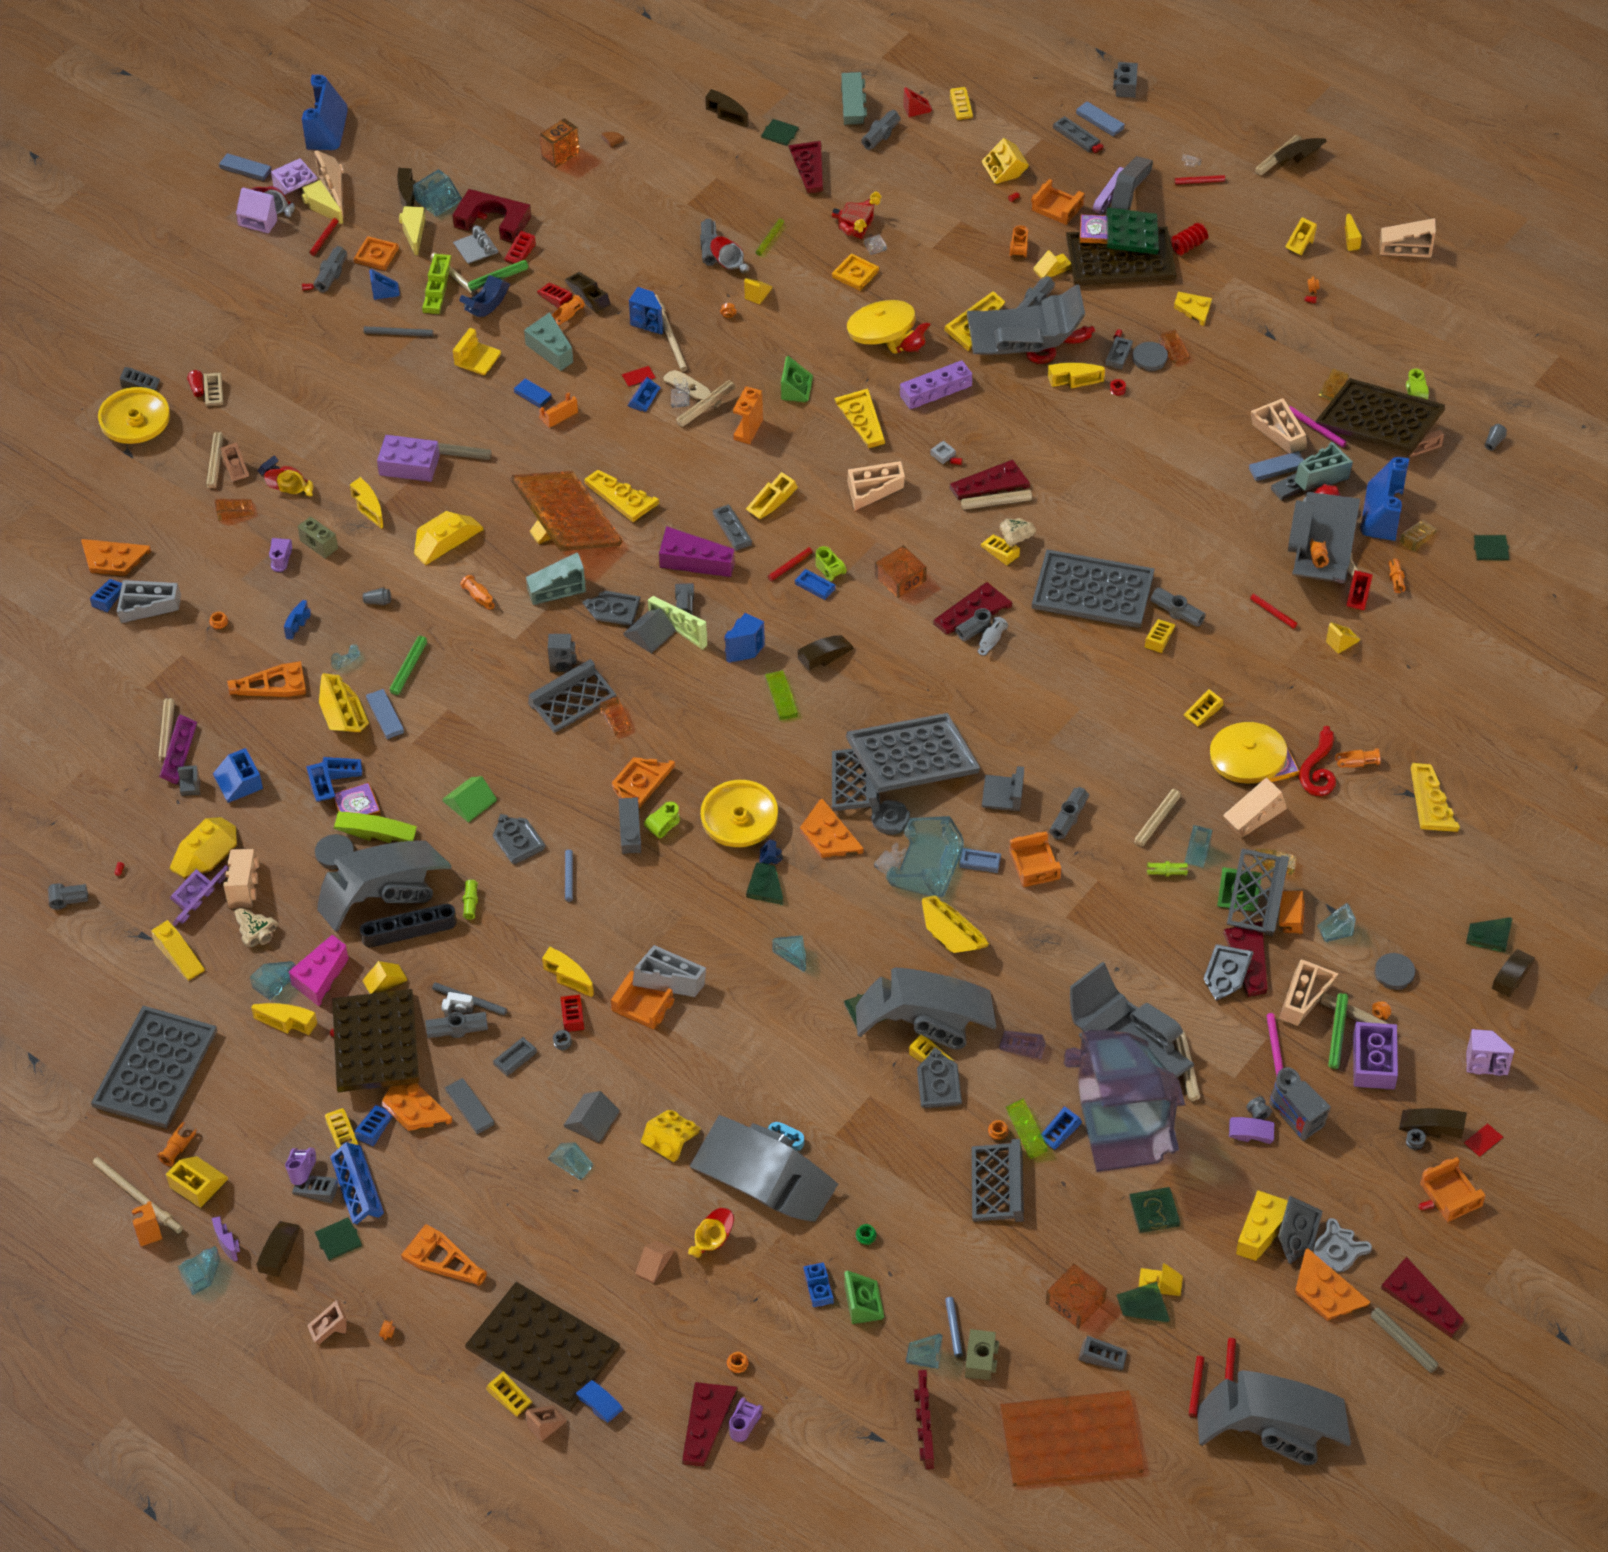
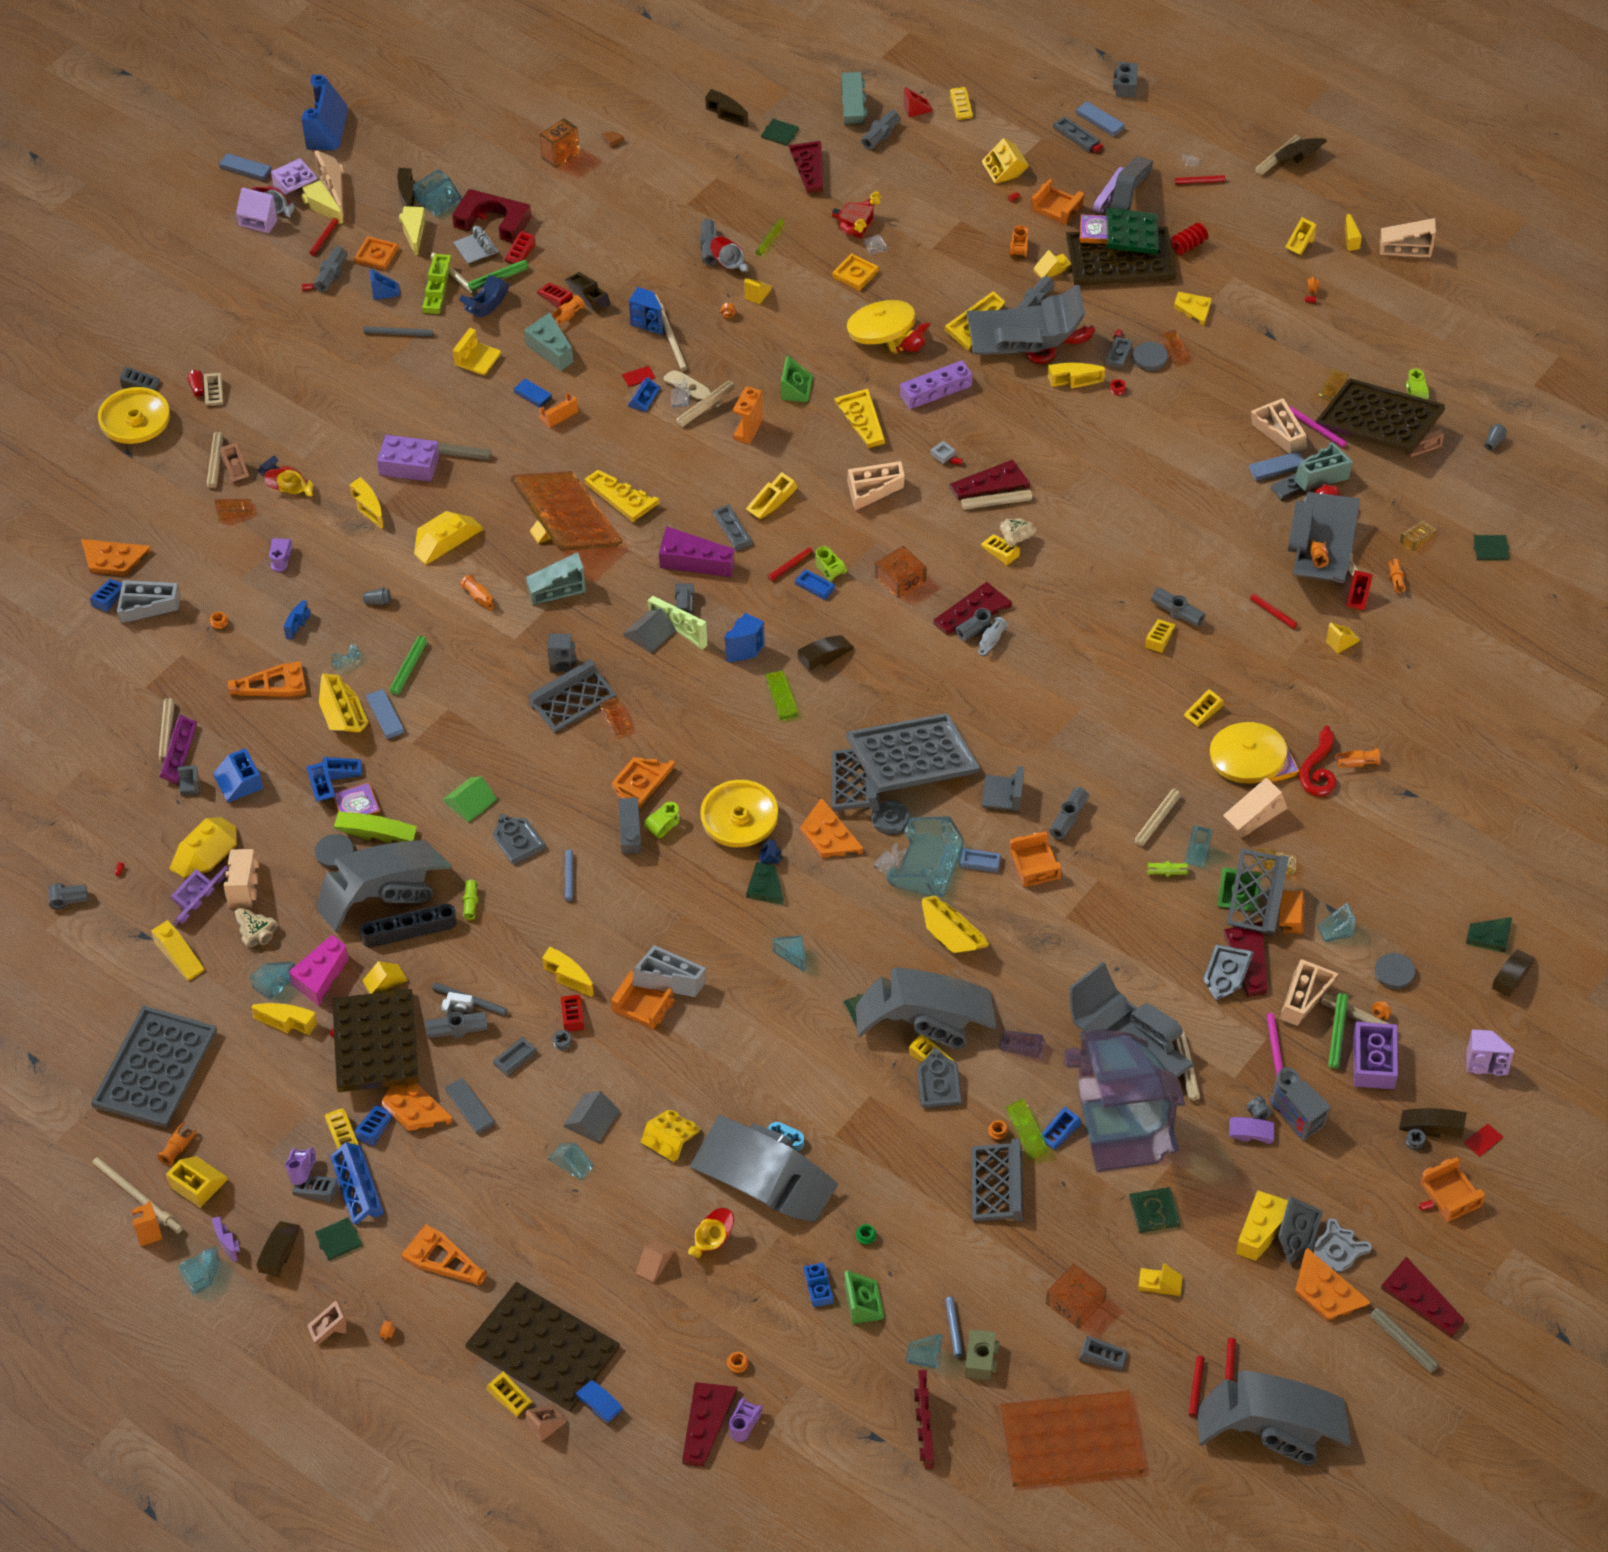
(317, 537): olive brick -> none
(614, 607): dark grey tile -> none
(1093, 588): dark grey plate -> none
(1143, 1303): clear green wing -> none
(1381, 509): blue windscreen -> none
(1430, 801): yellow wing -> none

